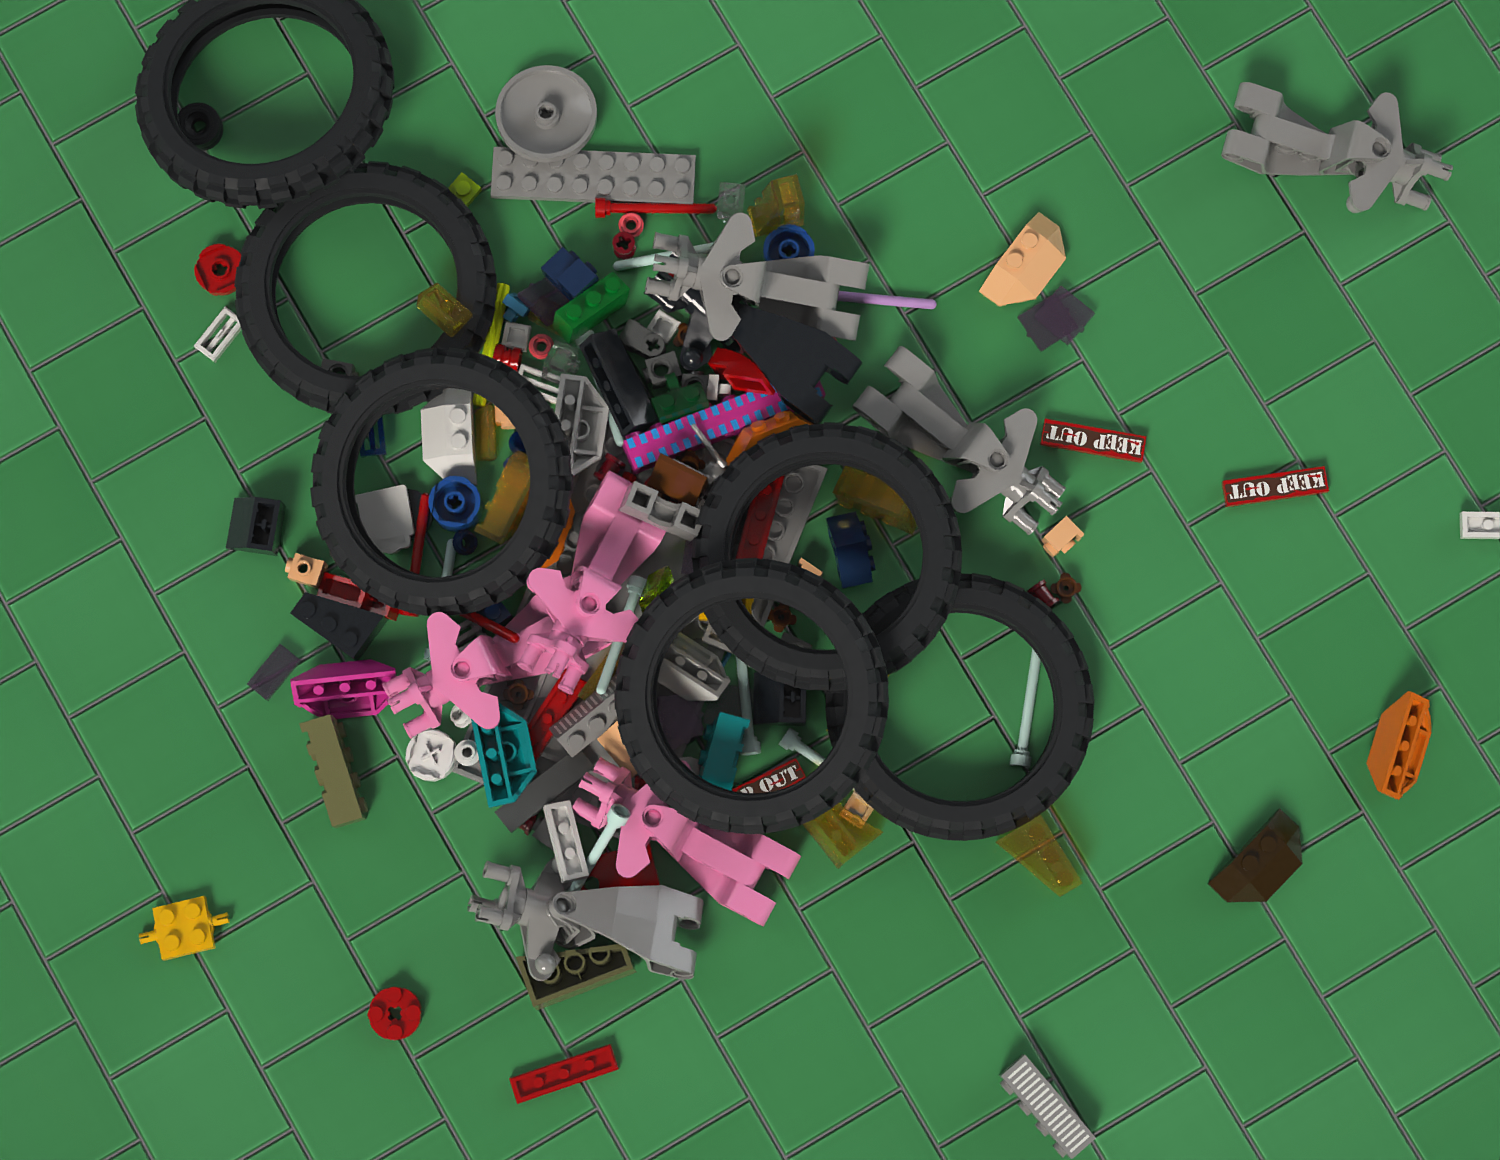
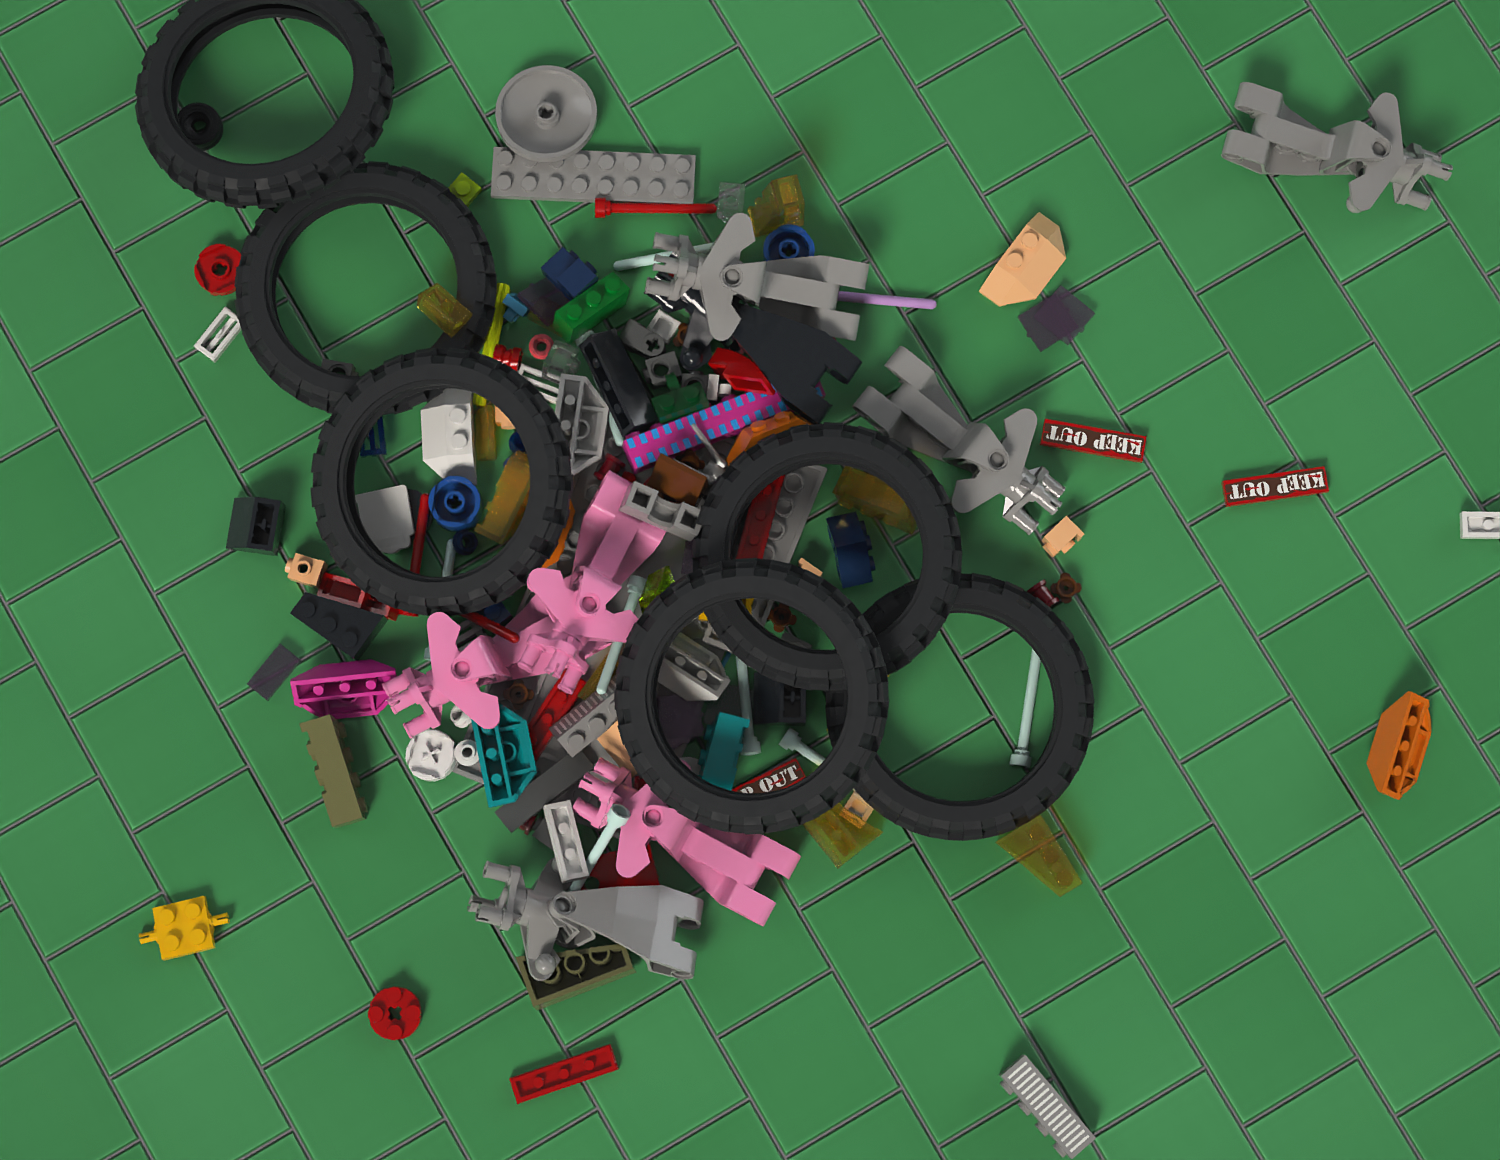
(516, 336): white tile -> none
(619, 251): dark red bush -> none
(634, 218): coral plate -> none
(1261, 863): dark brown wedge -> none

